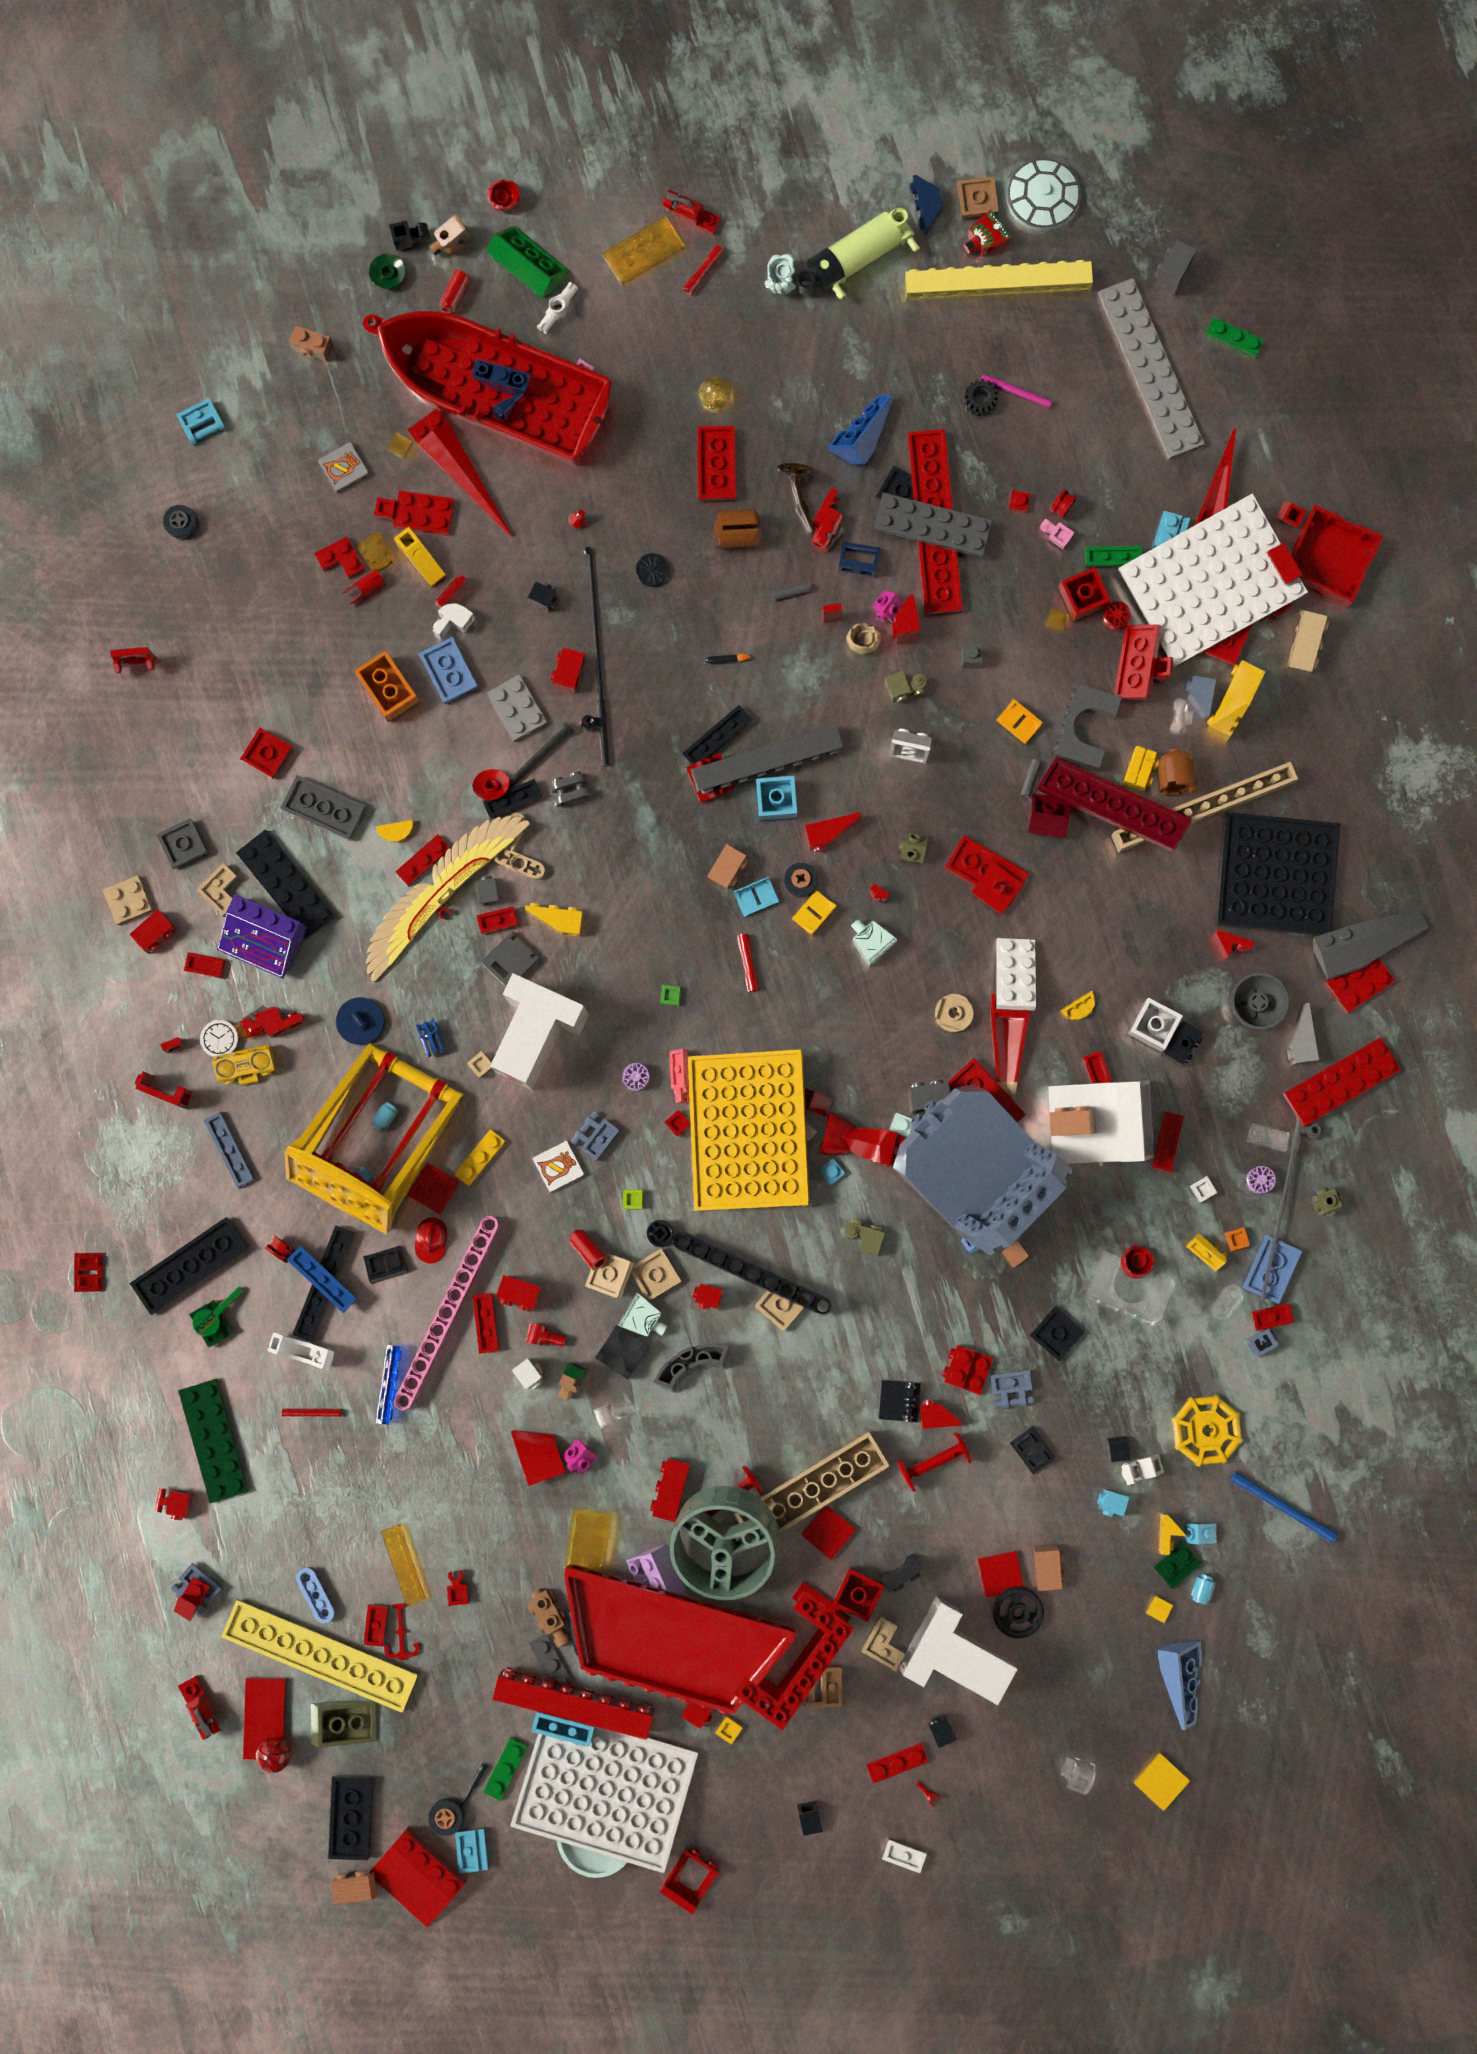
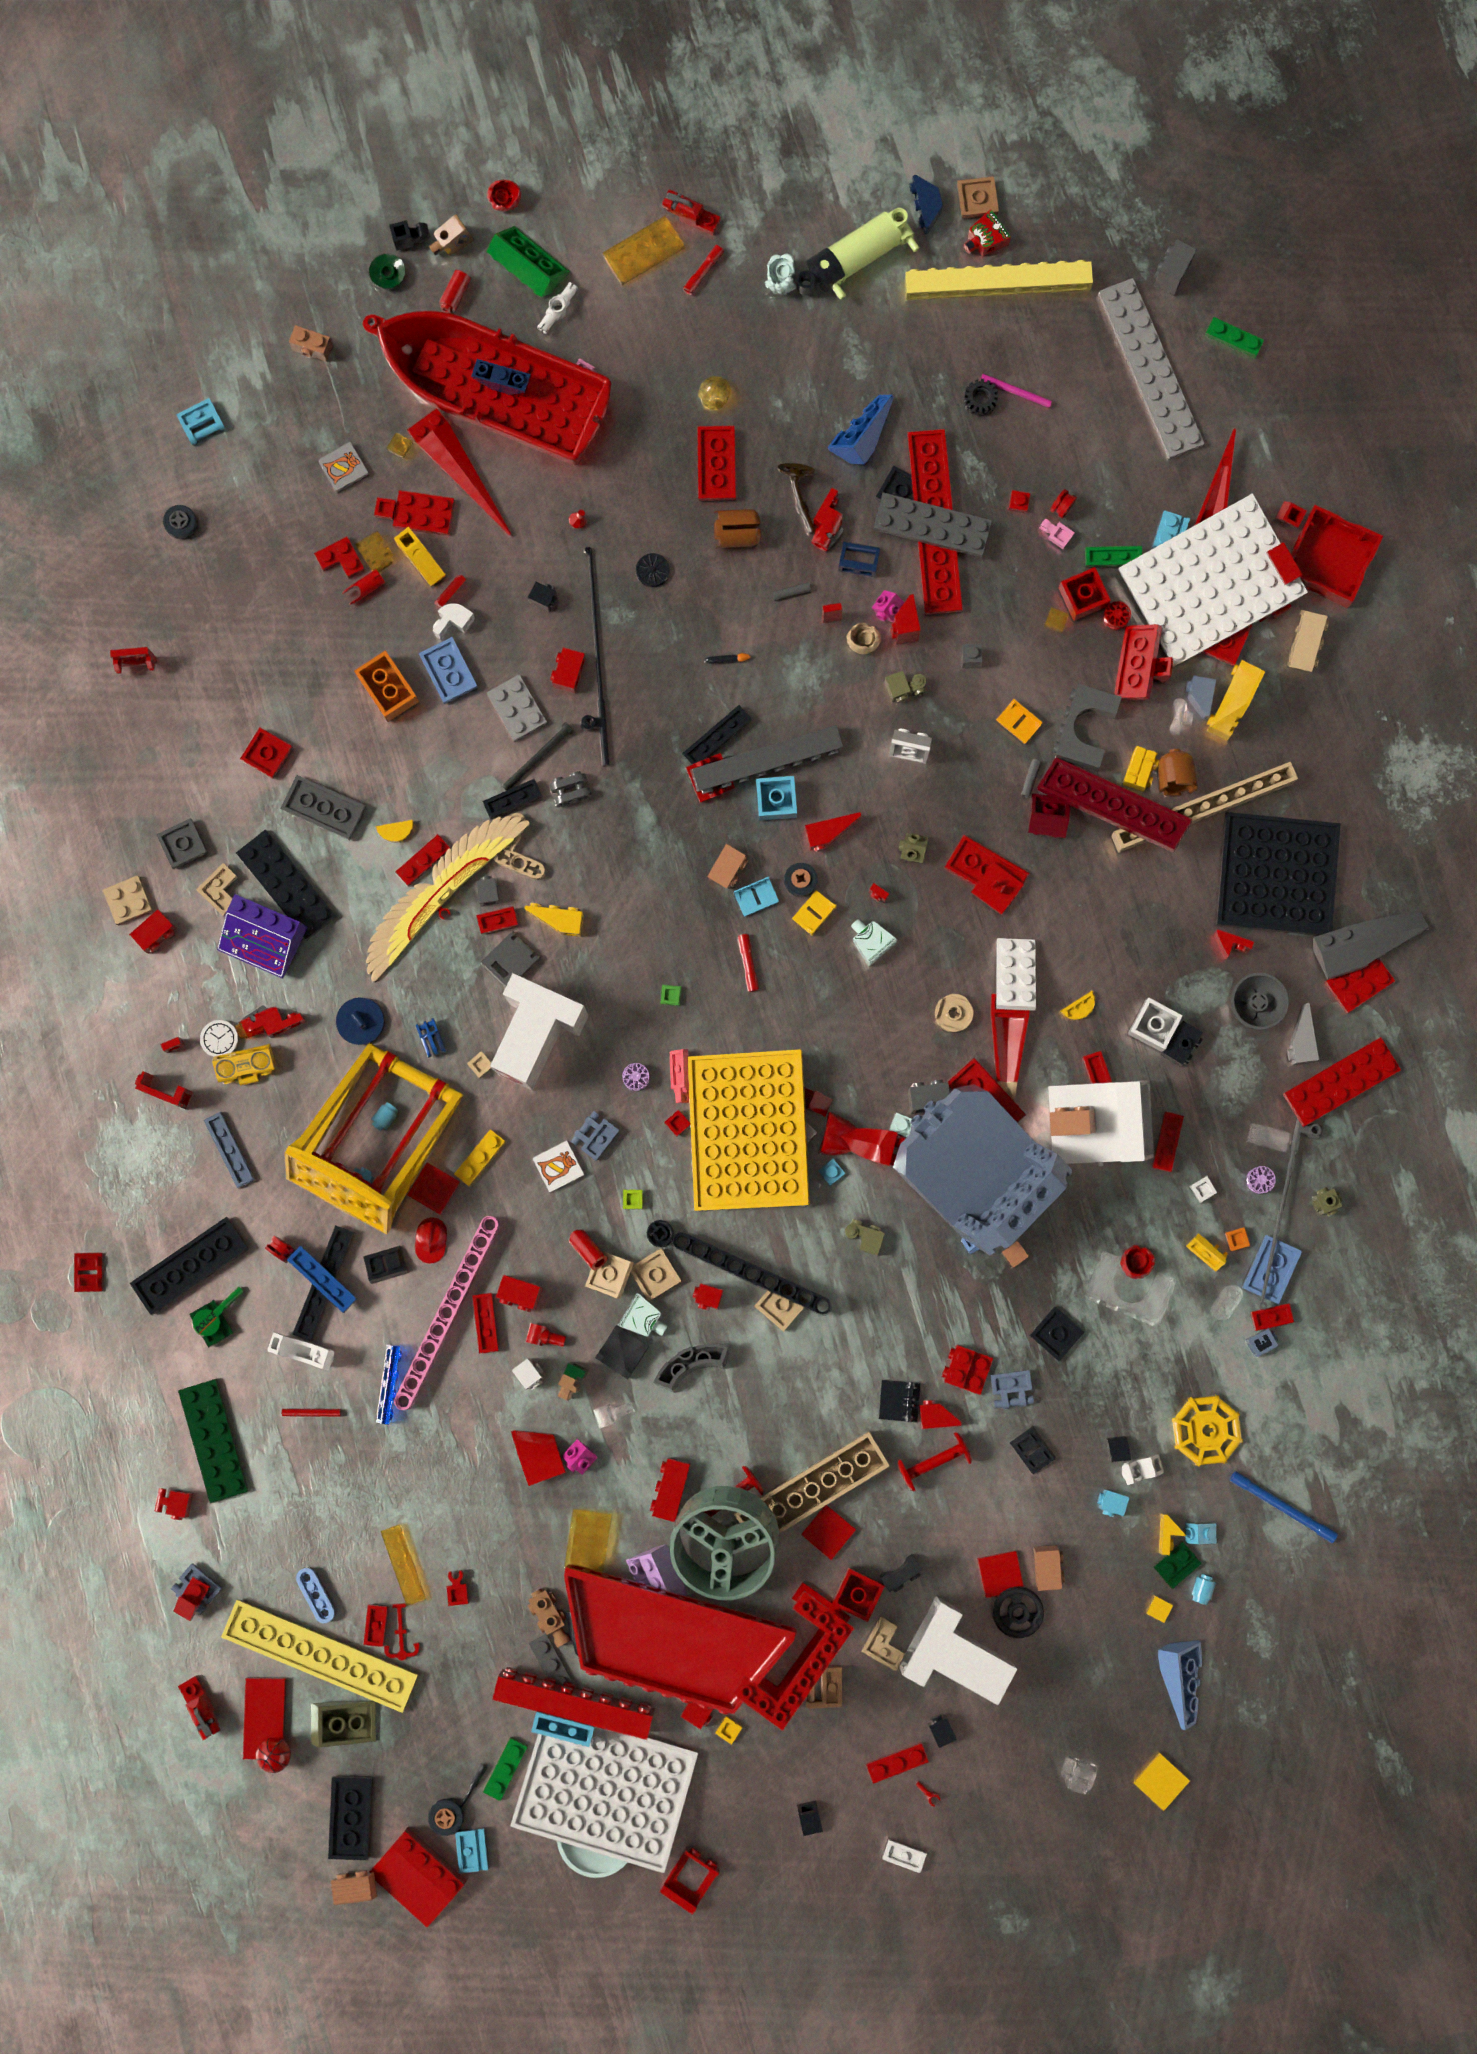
(204, 965): red tile -> none
(490, 784): red dish -> none
(504, 408): dark blue cone -> none
(1043, 194): light aqua dish -> none

